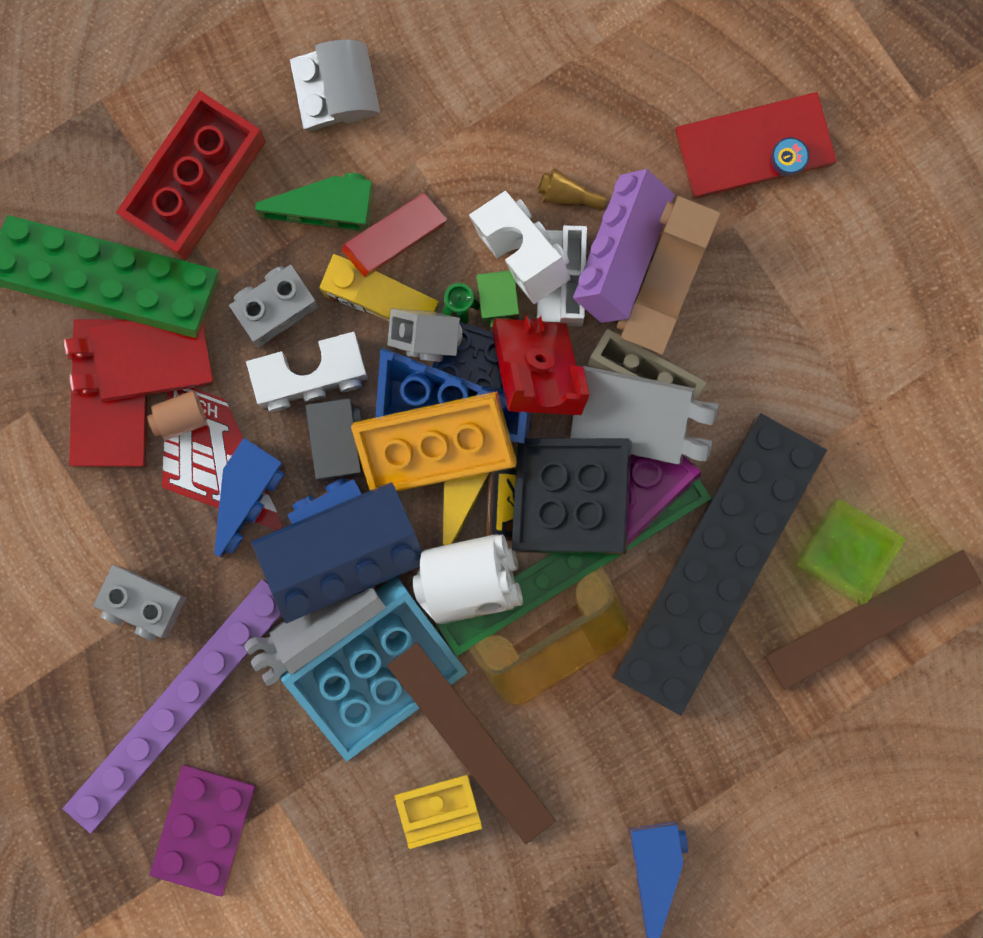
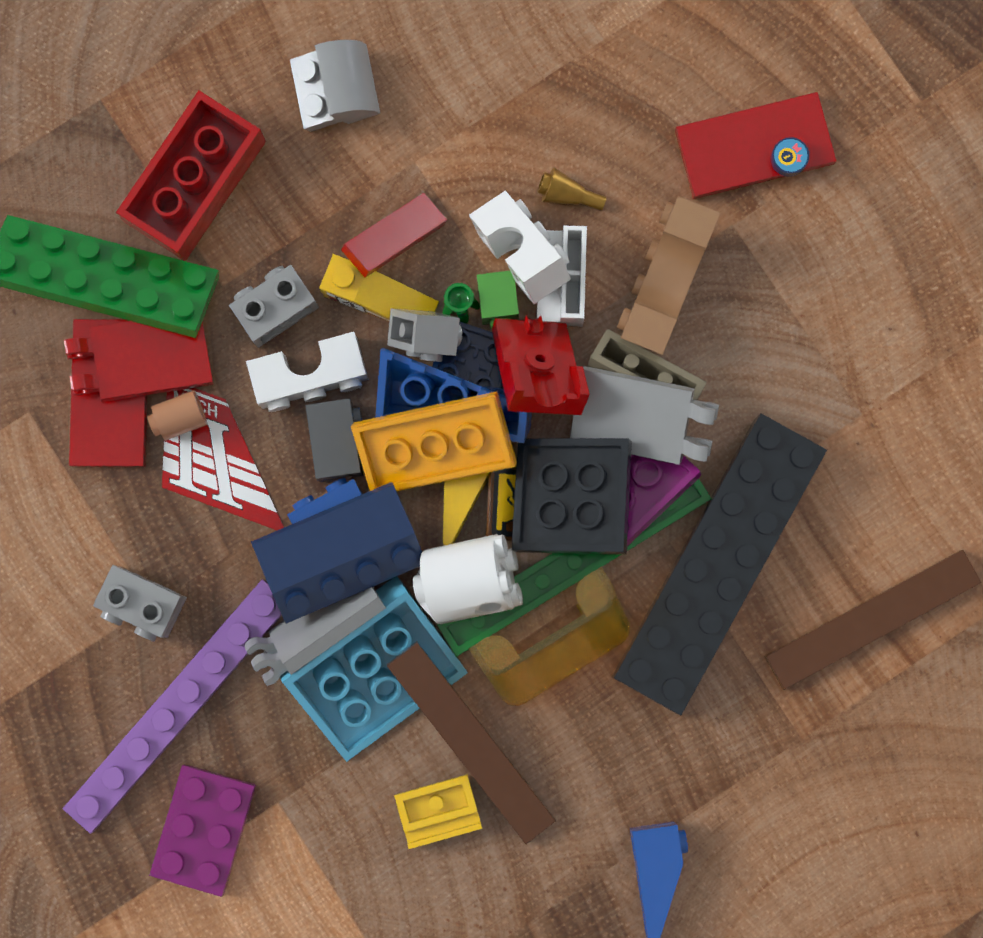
(243, 485): blue slope -> none
(326, 203): green slope -> none
(623, 246): medium lavender brick -> none
(850, 552): clear neon green brick -> none

